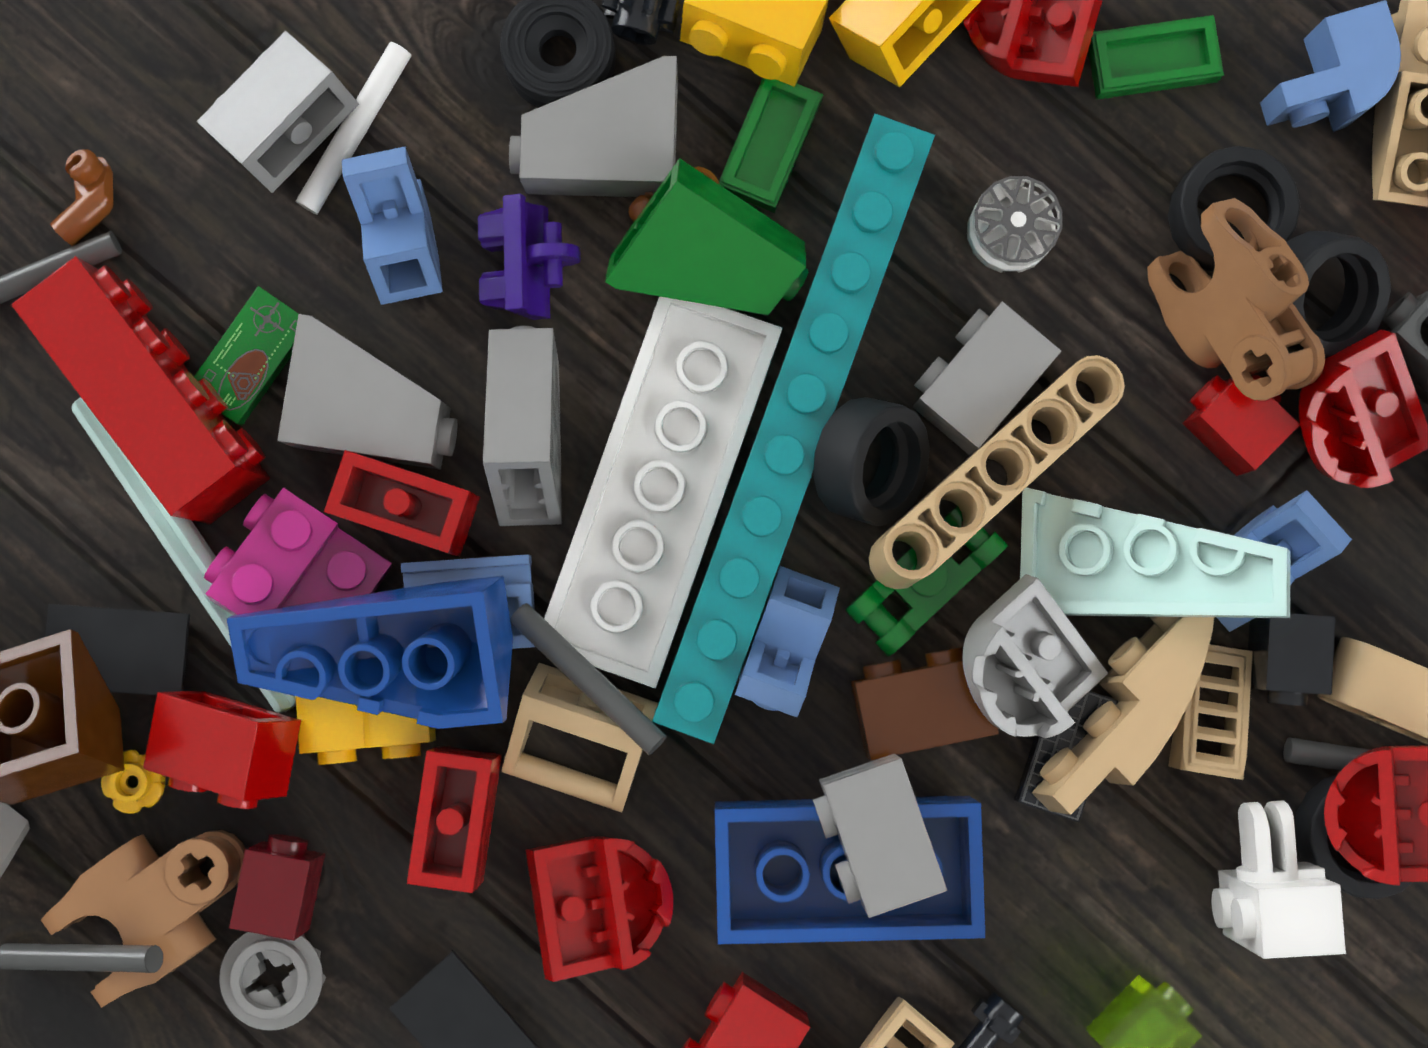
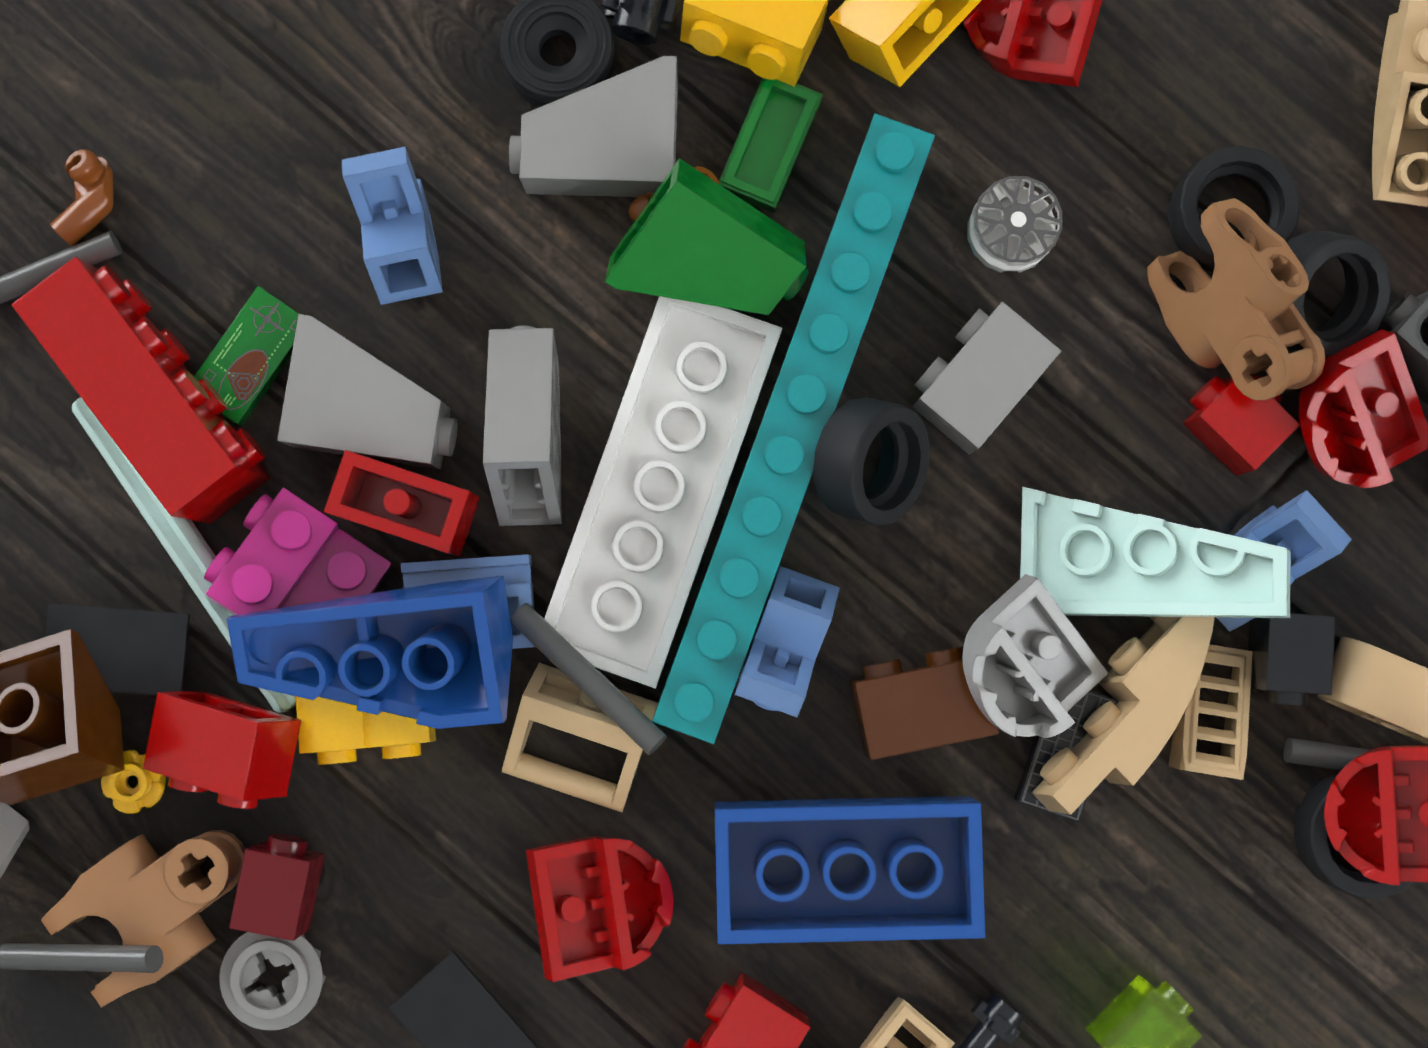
(278, 111): brick -> none
(353, 127): white bar -> none
(454, 819): red brick -> none
(531, 257): dark purple hips -> none
(880, 835): light grey brick -> none
(926, 595): green plate -> none
(1021, 456): tan beam -> none
(1155, 57): green tile -> none
(1272, 899): white brick -> none
(1353, 67): medium blue brick -> none

